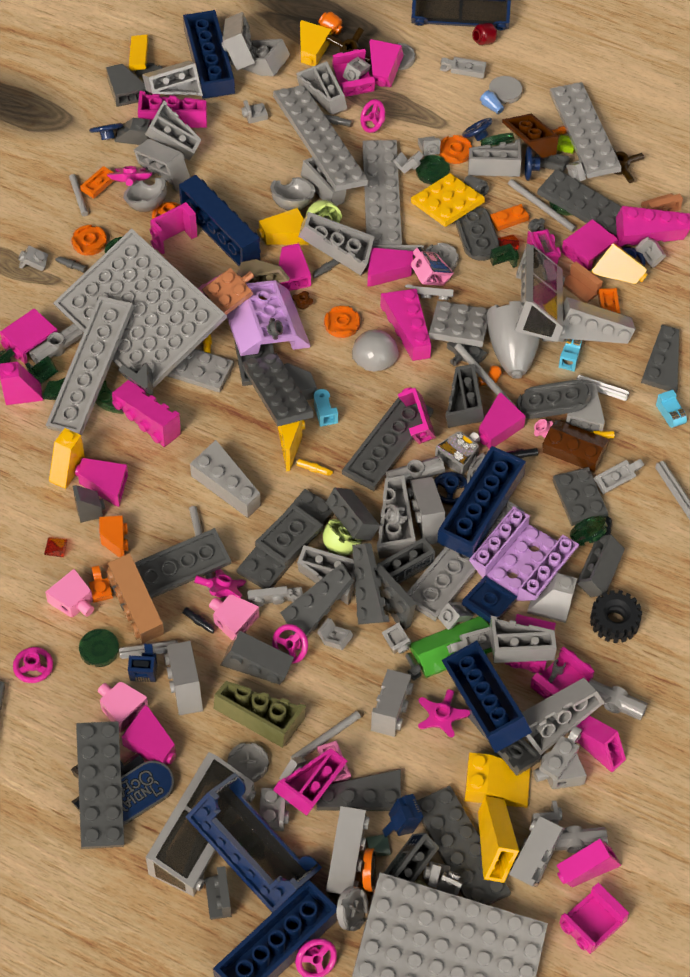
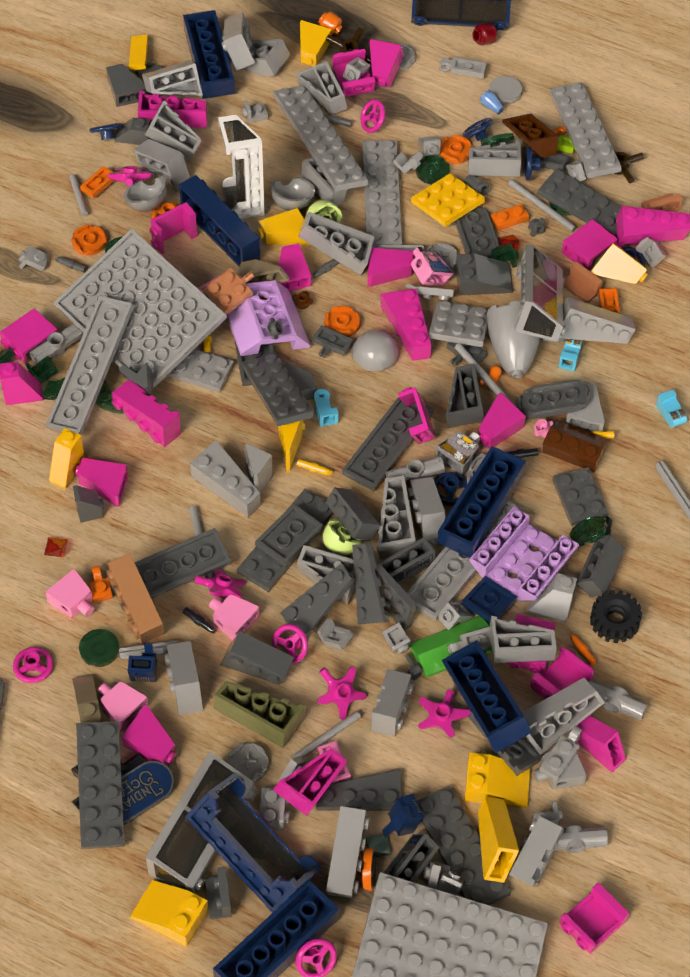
(87, 699): none -> dark tan slope
(112, 534): orange slope -> none
(171, 911): none -> yellow slope
(245, 189): none -> white windscreen
(258, 466): none -> light grey slope
(273, 595): light grey hinge -> none
(331, 341): none -> dark grey plate
(340, 691): none -> dark pink animal
(351, 908): light grey tile -> none
(394, 515): light grey plate -> none
(482, 275): none -> dark grey slope
(545, 243): dark pink window -> none
(556, 671): dark grey hand -> none
(583, 650): none -> orange piece
(588, 864): dark pink slope -> none
(605, 388): axle -> none
(617, 475): light grey plate -> none
(663, 361): dark grey wing -> none

